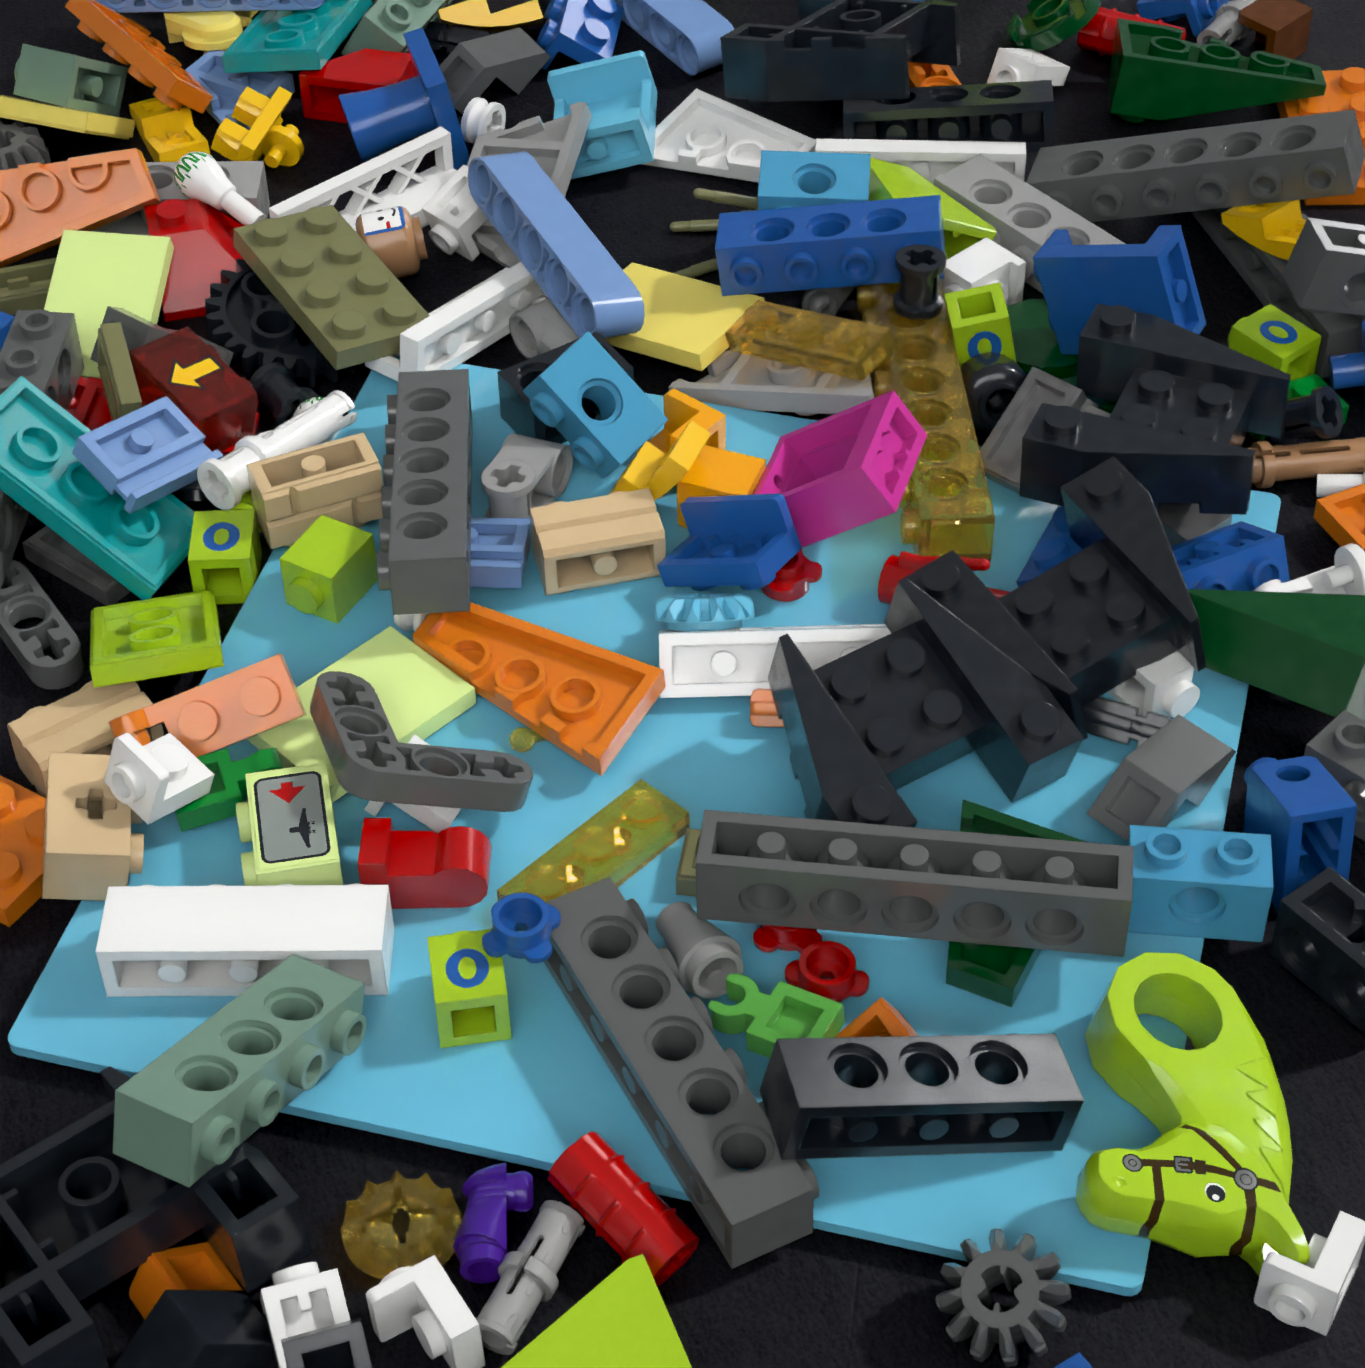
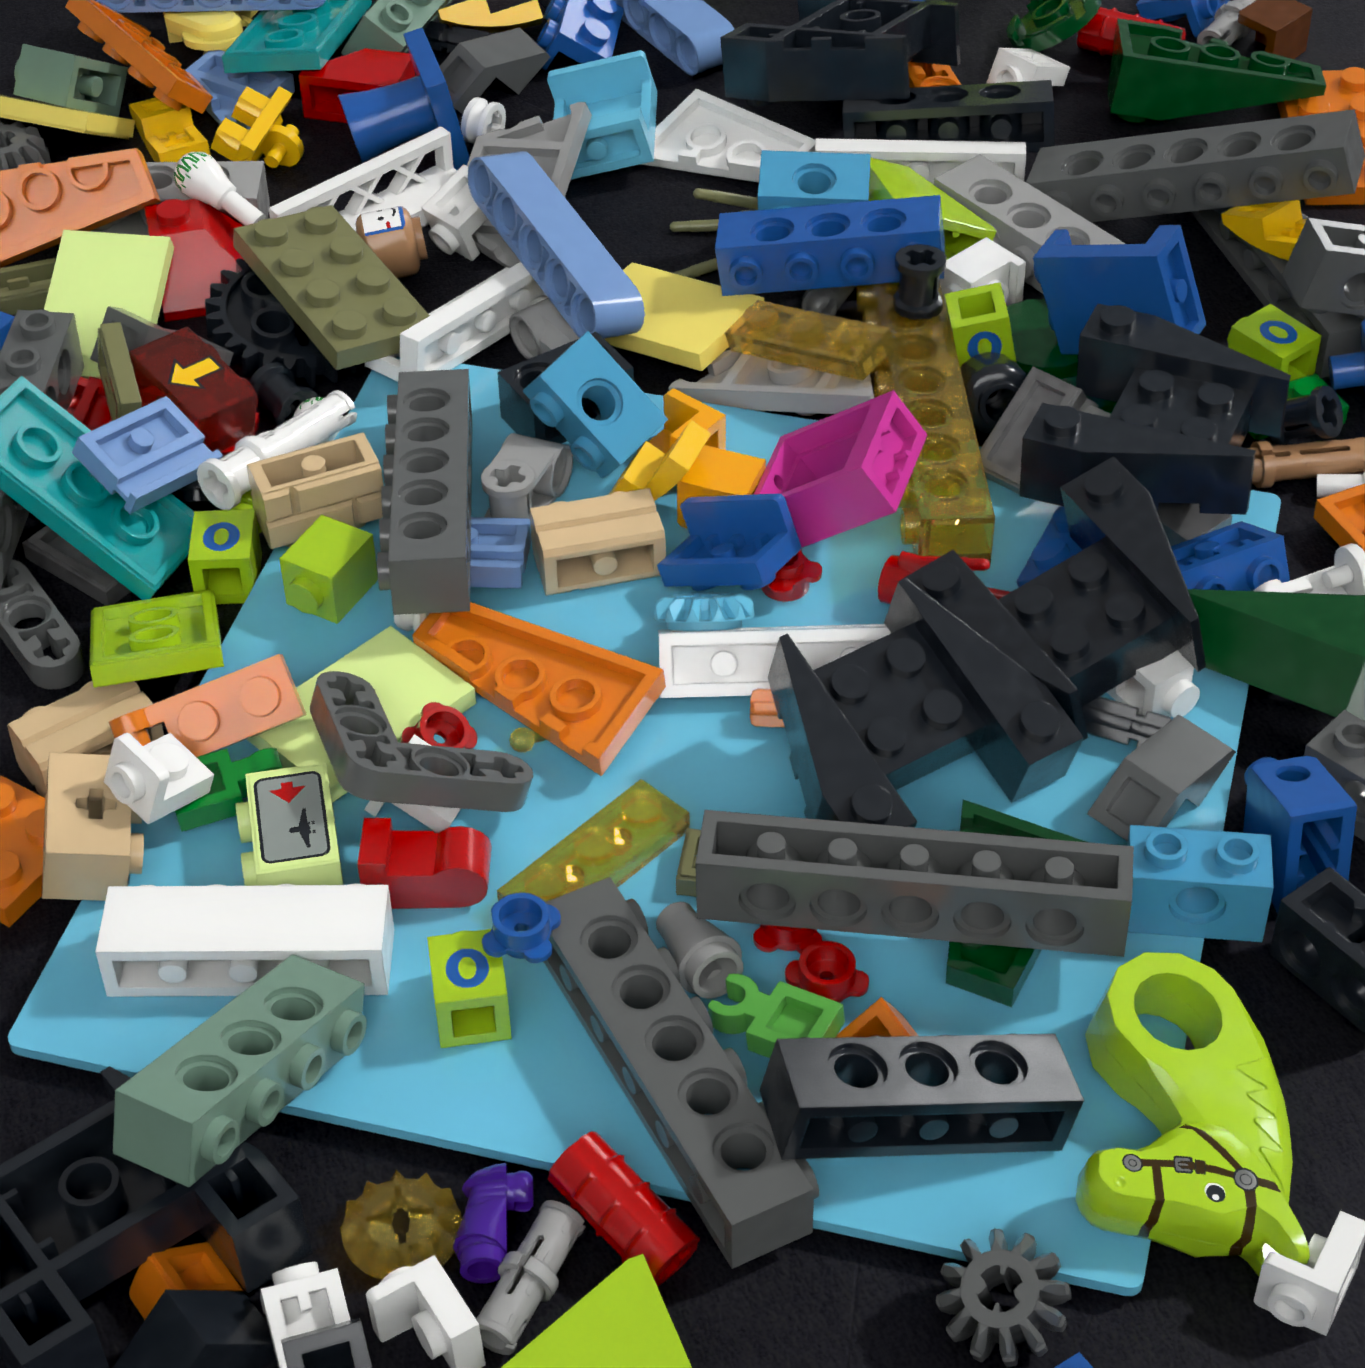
(445, 722): none -> red plate

